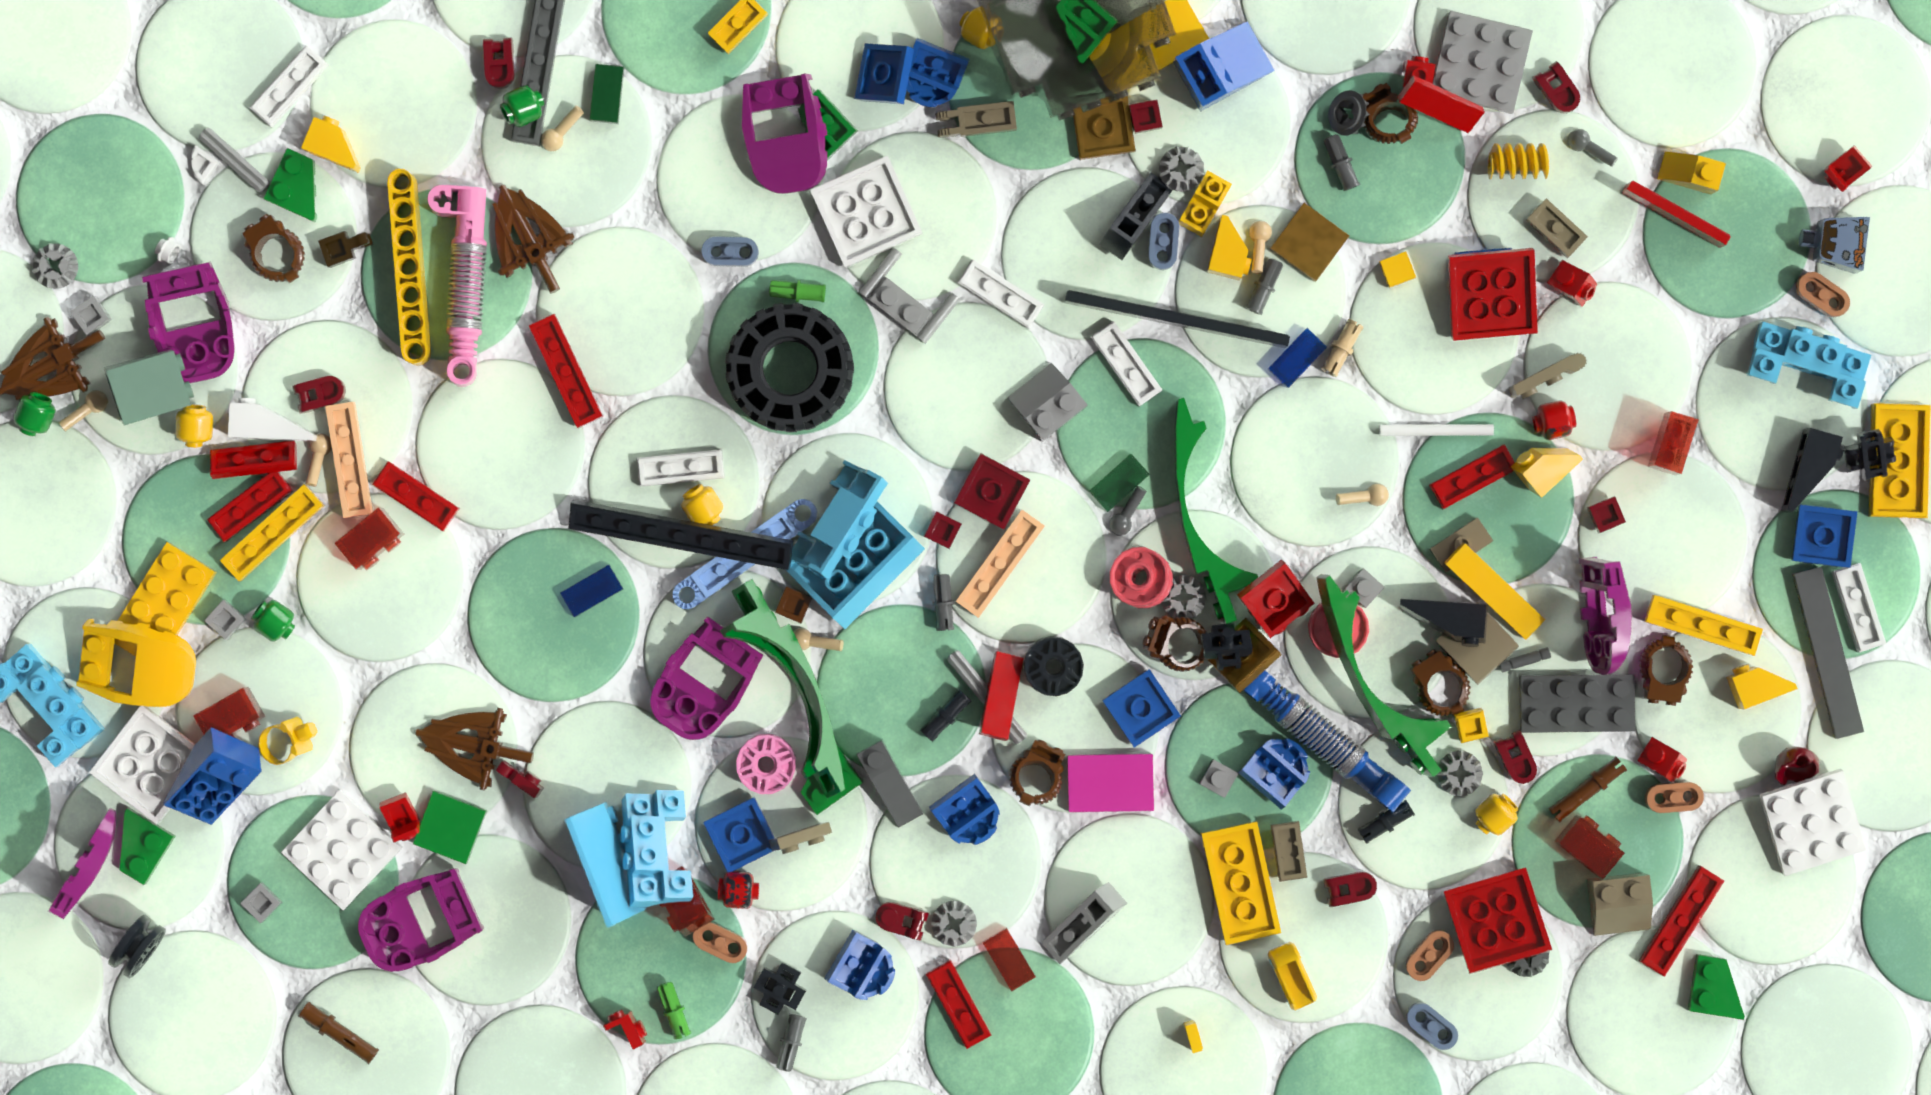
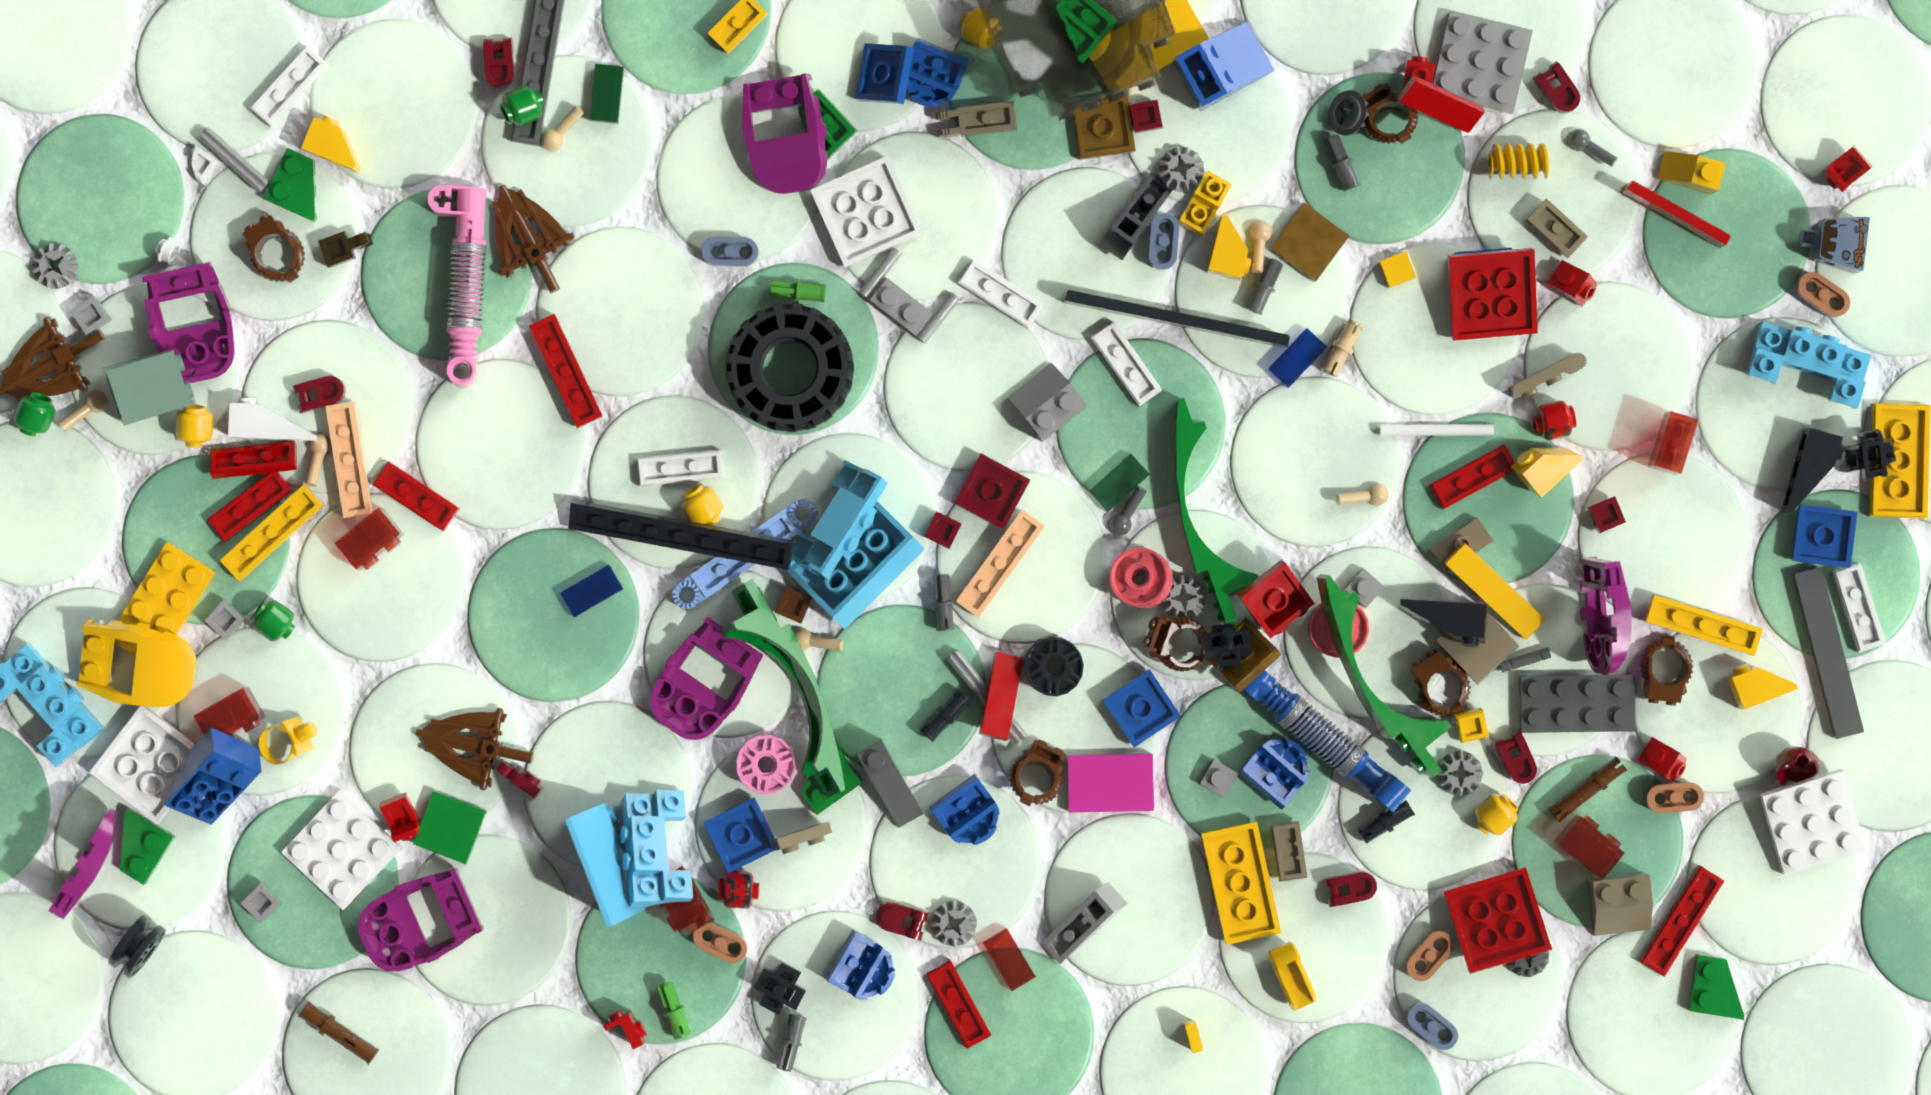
(403, 254): yellow beam -> none

